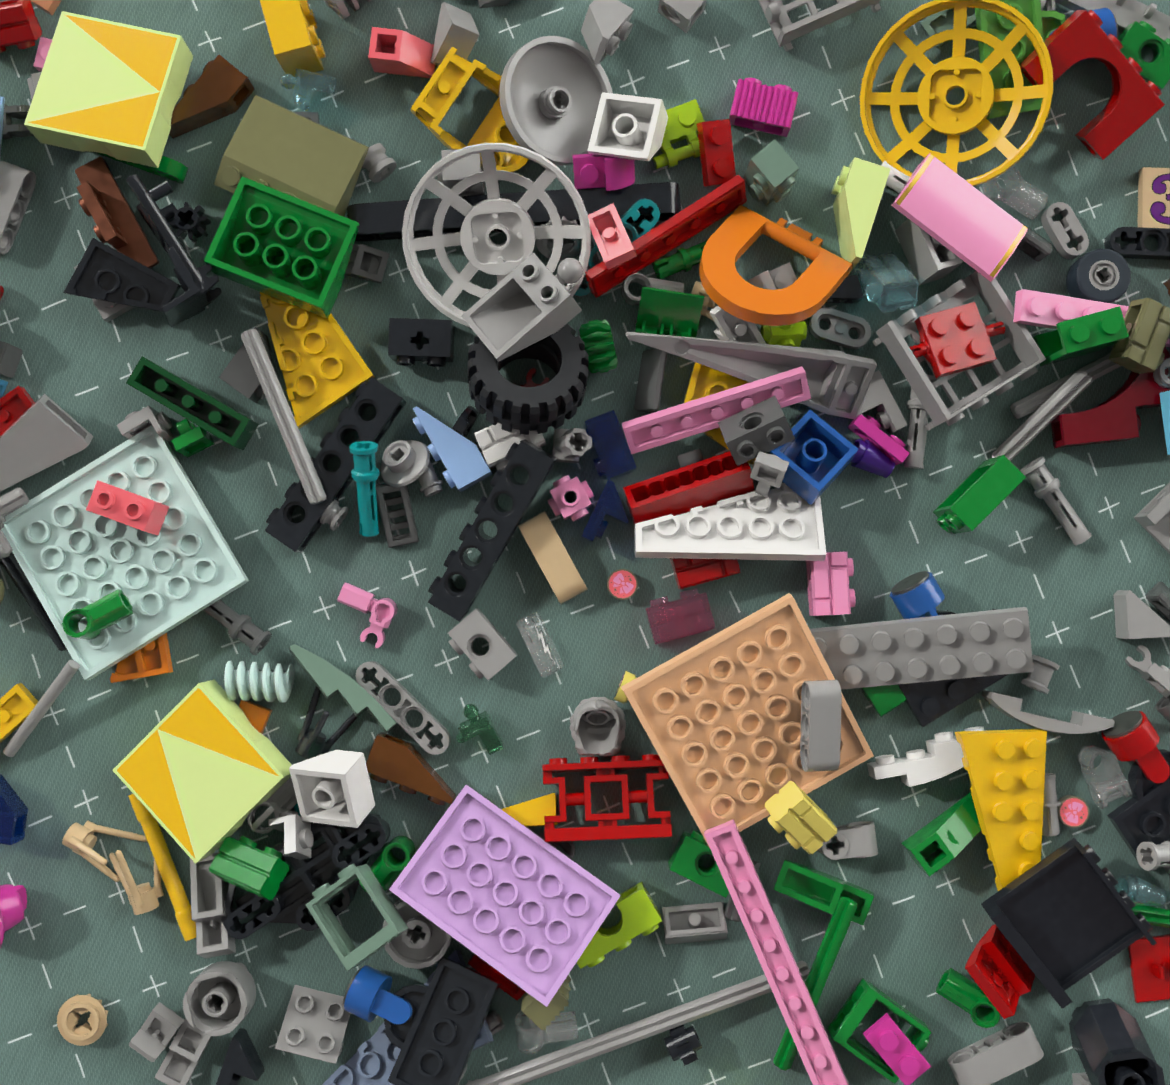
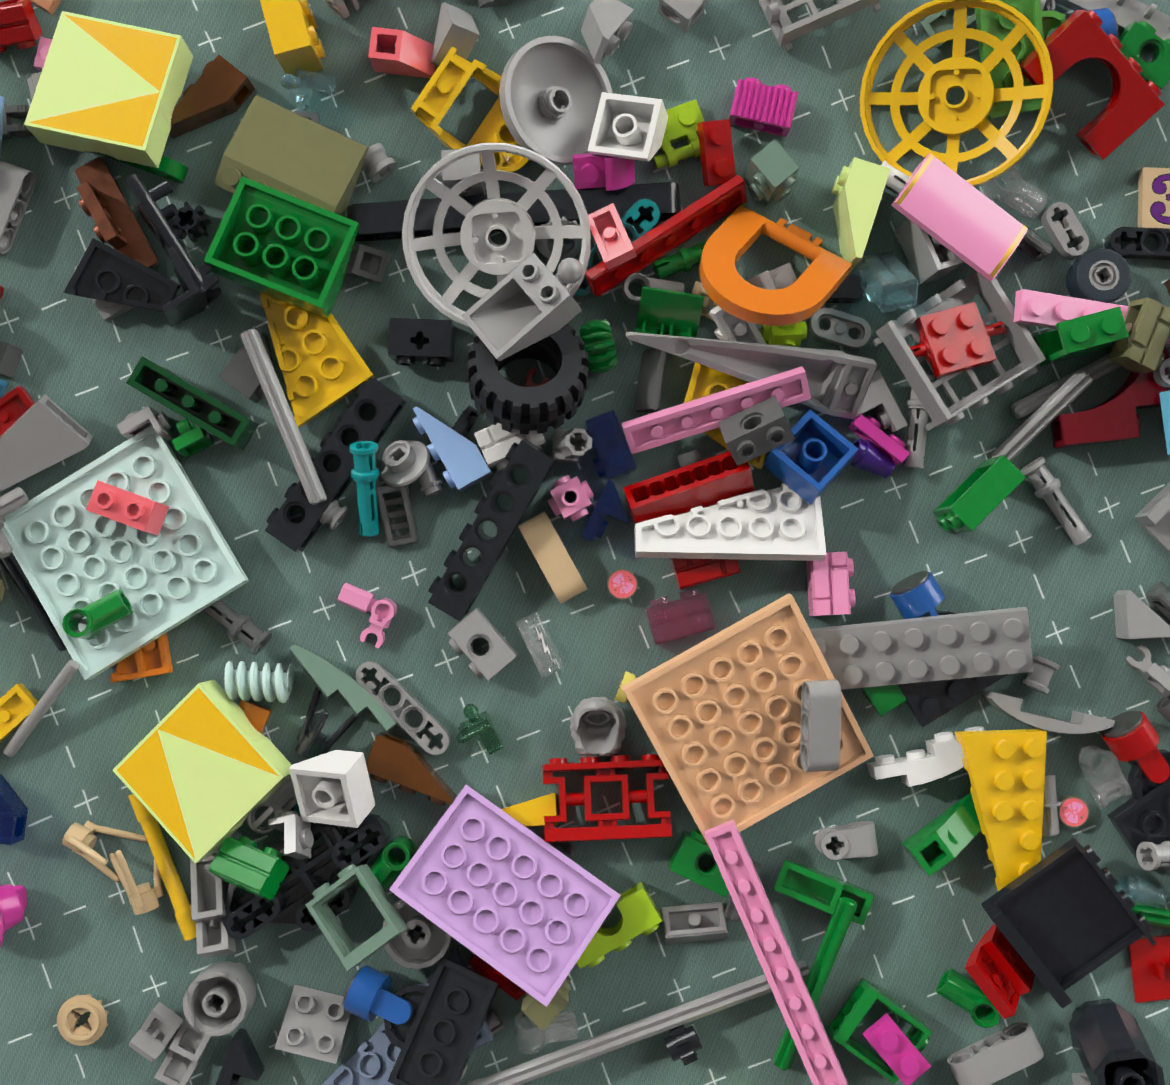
(769, 472): light grey plate -> none
(800, 818): light yellow brick -> none

